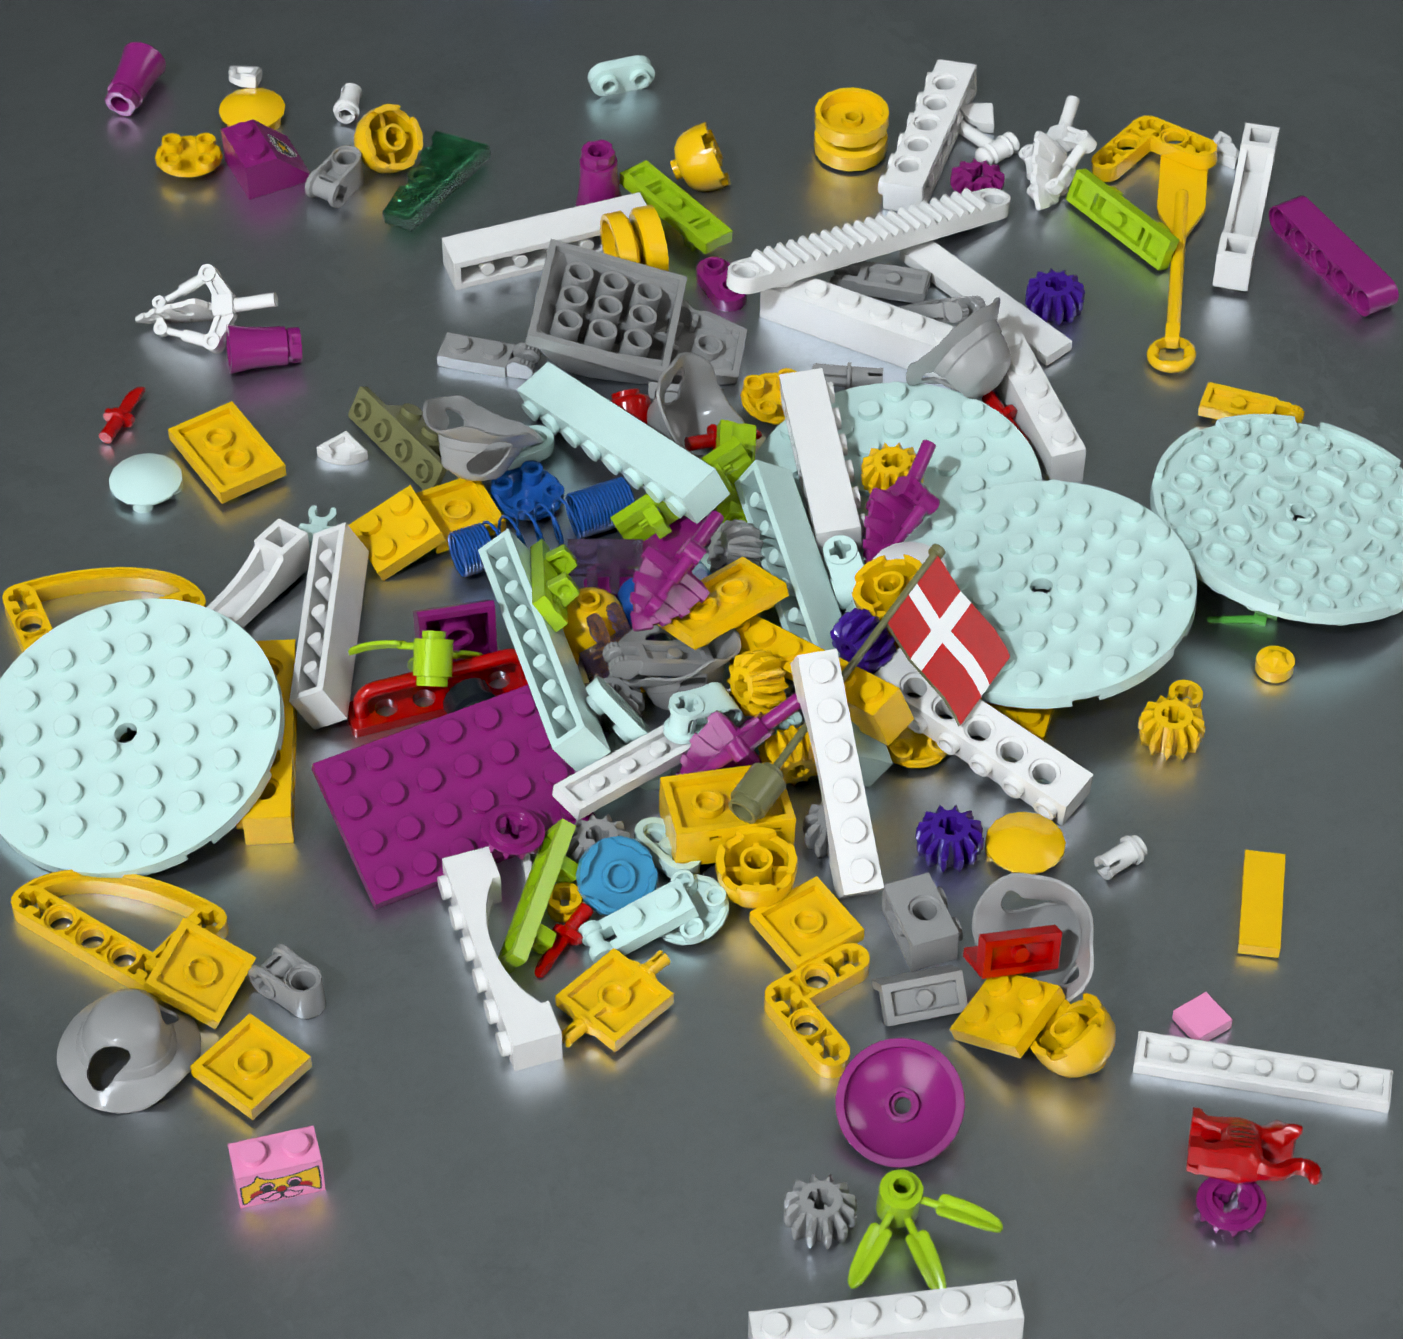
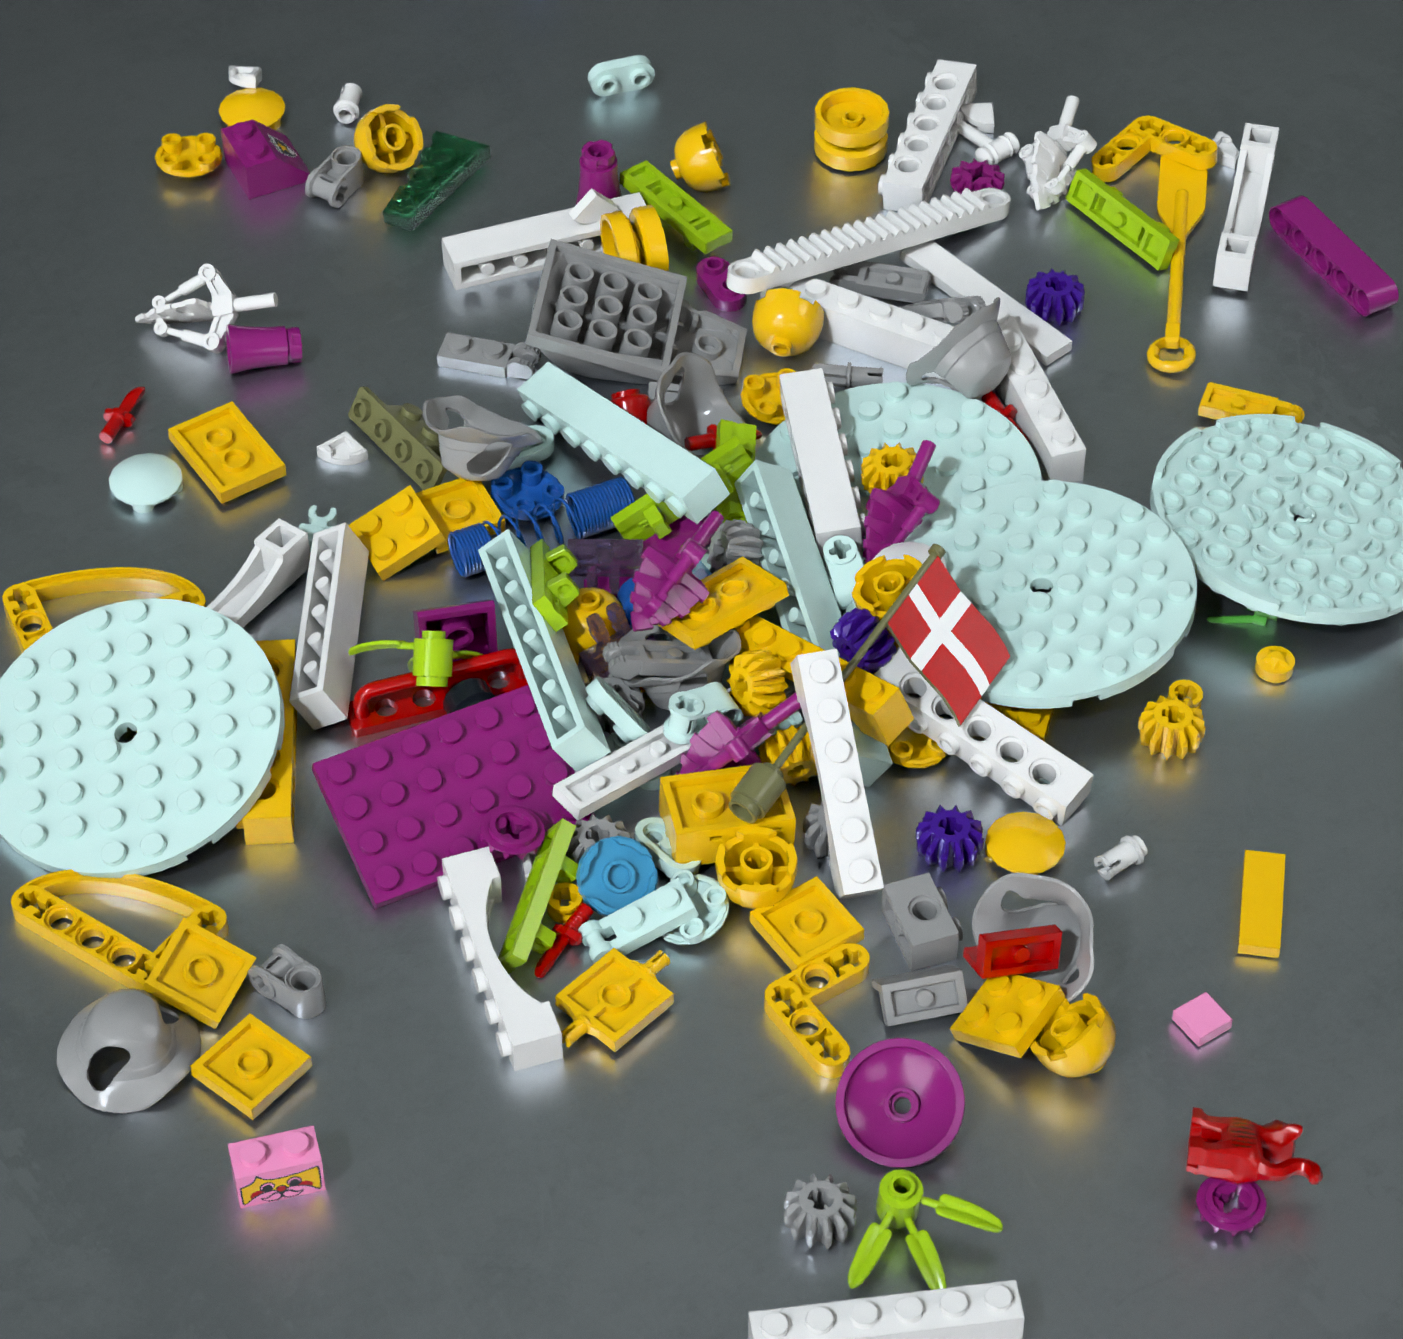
(136, 74): magenta plant -> none
(592, 207): none -> white tile
(786, 322): none -> yellow cylinder
(1263, 1071): white tile -> none

